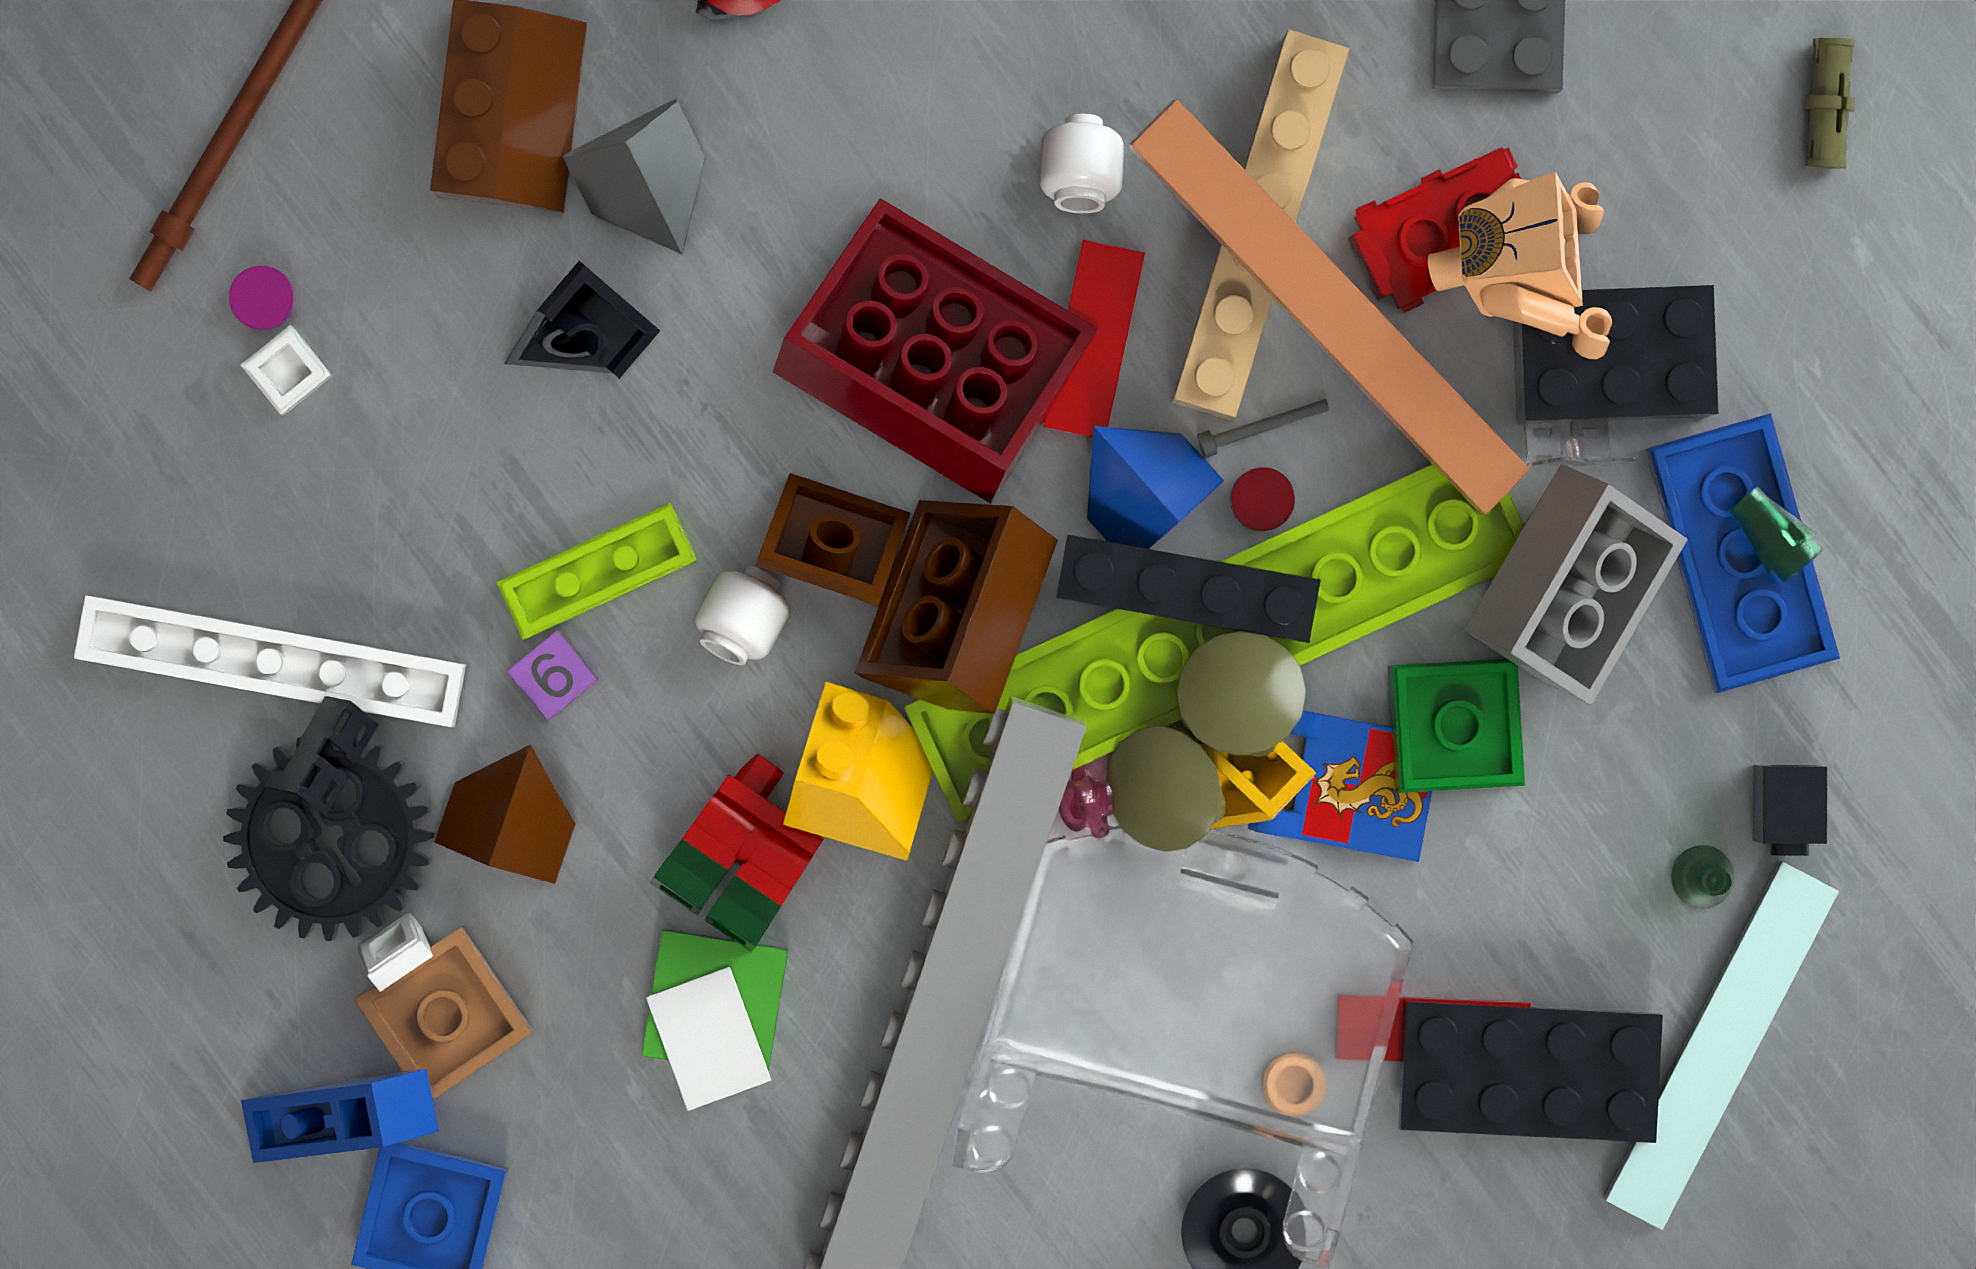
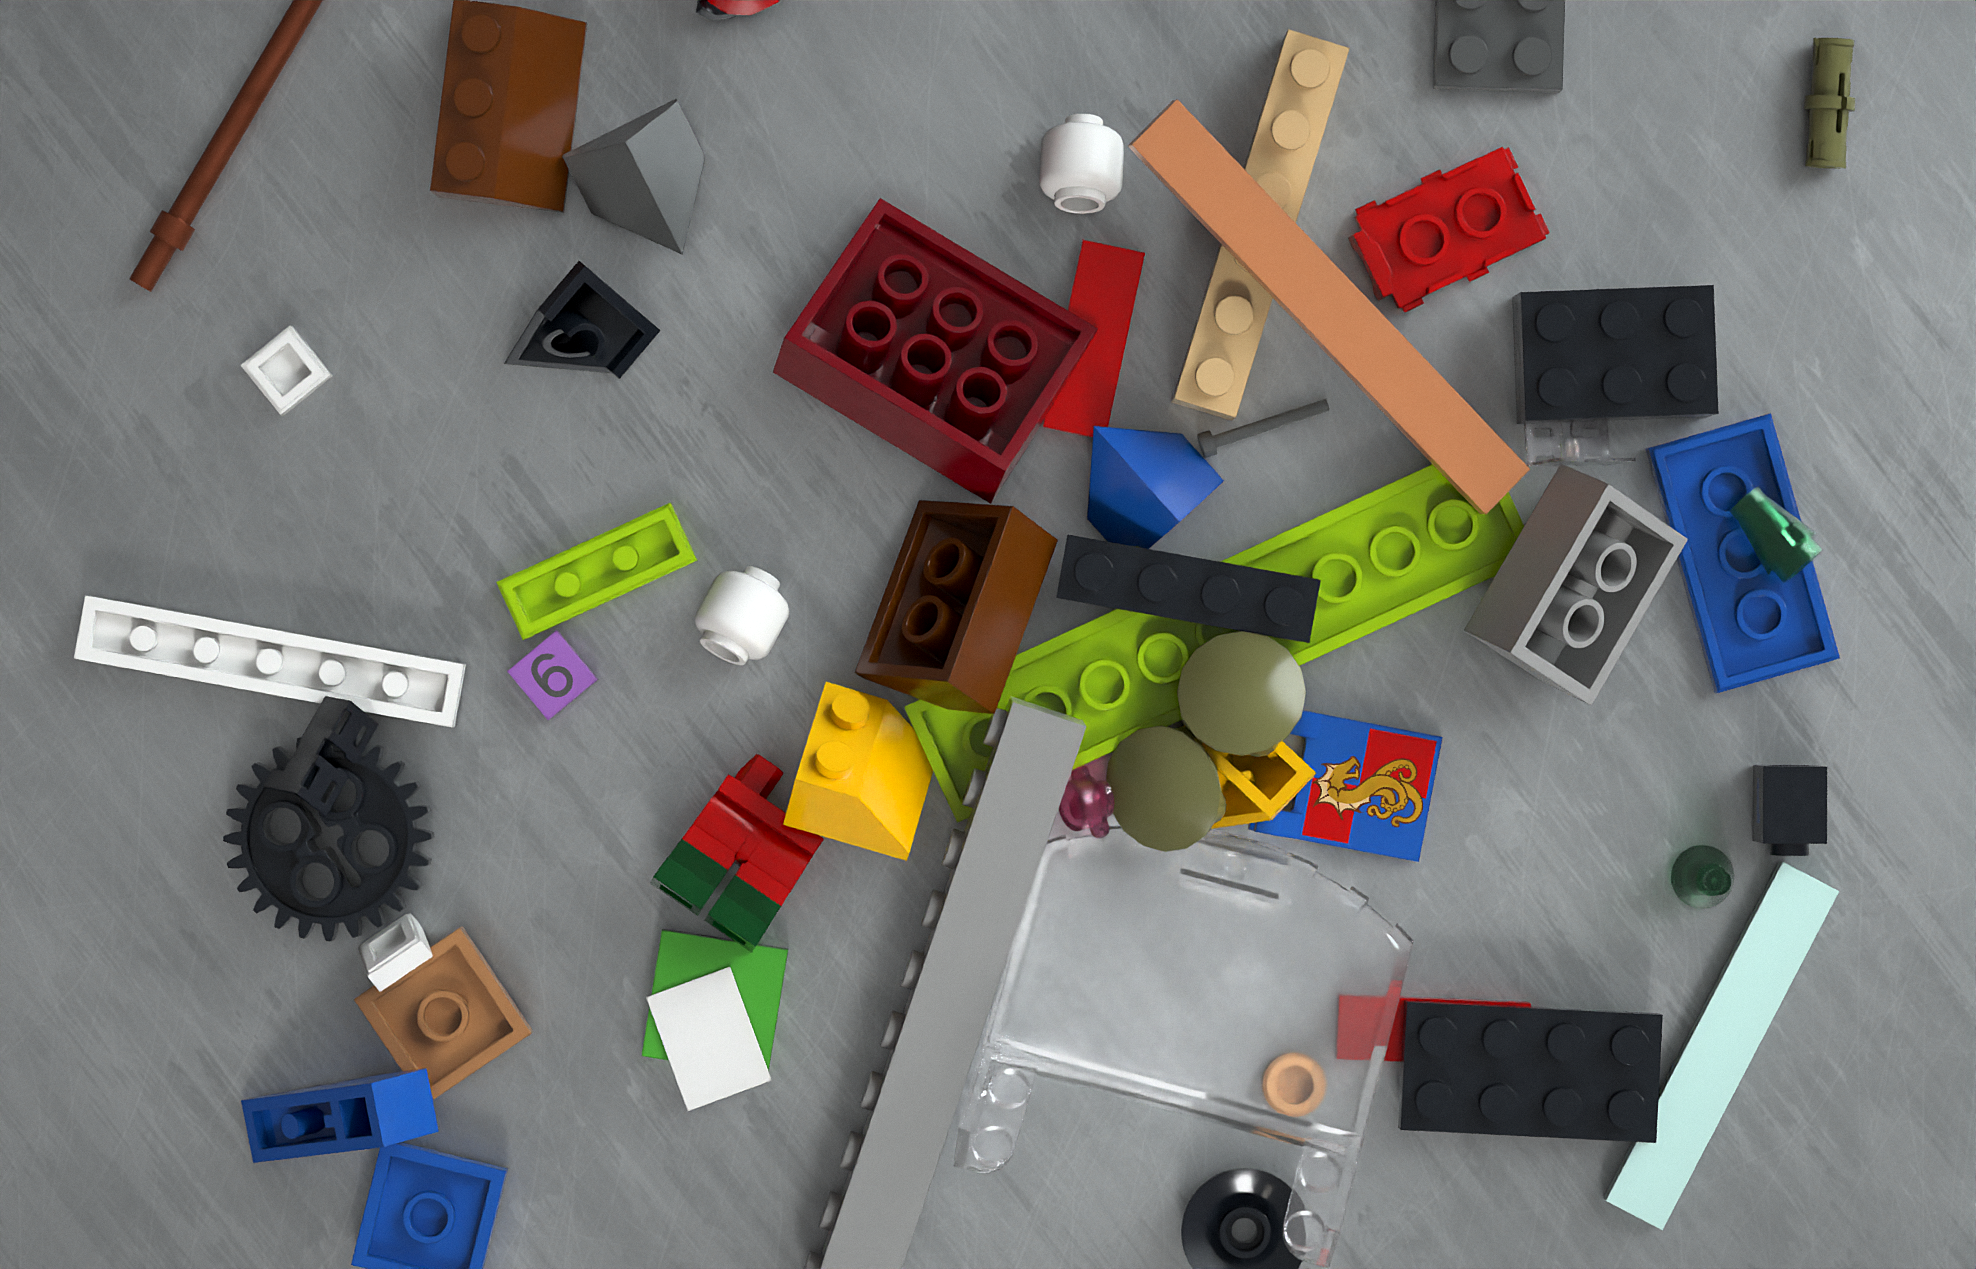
(262, 297): magenta tile -> none
(509, 818): reddish brown slope -> none
(833, 539): reddish brown slope -> none
(1262, 499): dark red tile -> none
(1456, 725): green tile -> none
(1524, 258): light nougat torso -> none

